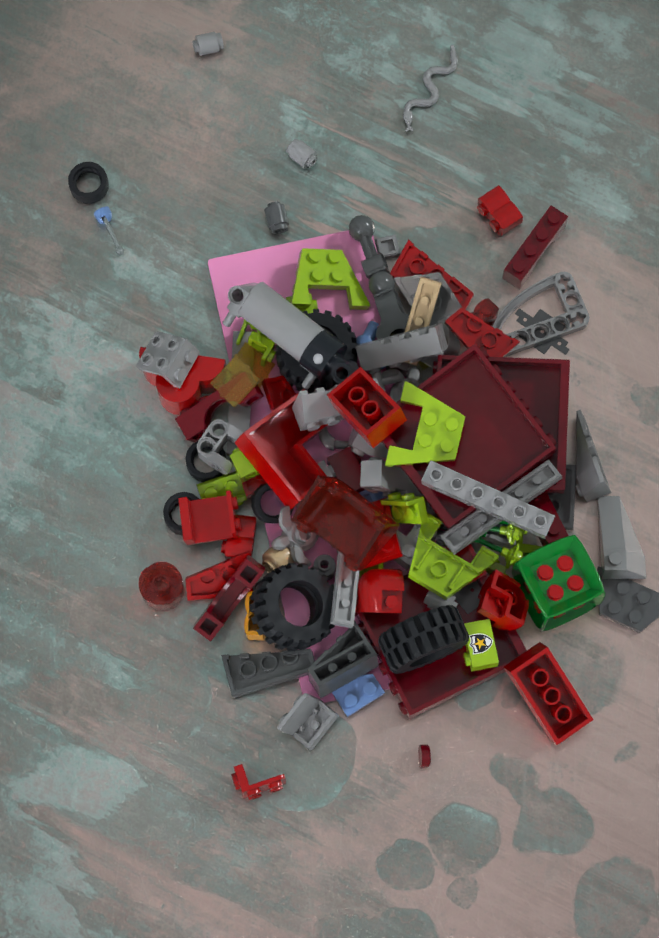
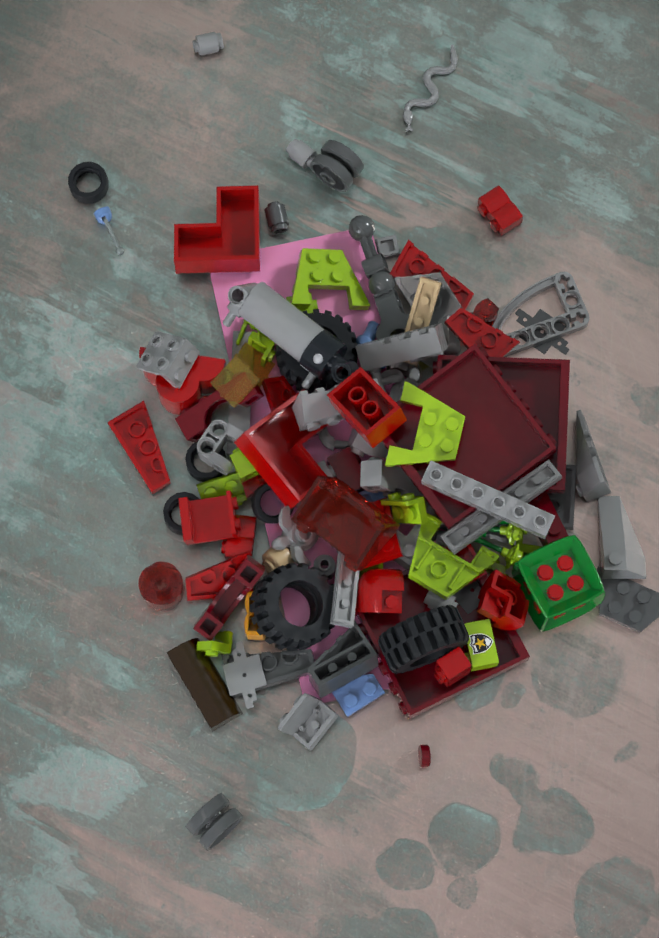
(139, 442): none -> red wing
(204, 684): none -> dark brown brick
(214, 821): none -> dark grey wheel
(221, 644): none -> lime bracket
(229, 243): none -> red piece
(254, 675): none -> light grey piece
(254, 791): red bracket -> none
(337, 165): none -> dark grey wheel
(452, 667): none -> red brick
(536, 243): dark red arch -> none
(548, 693): red brick -> none

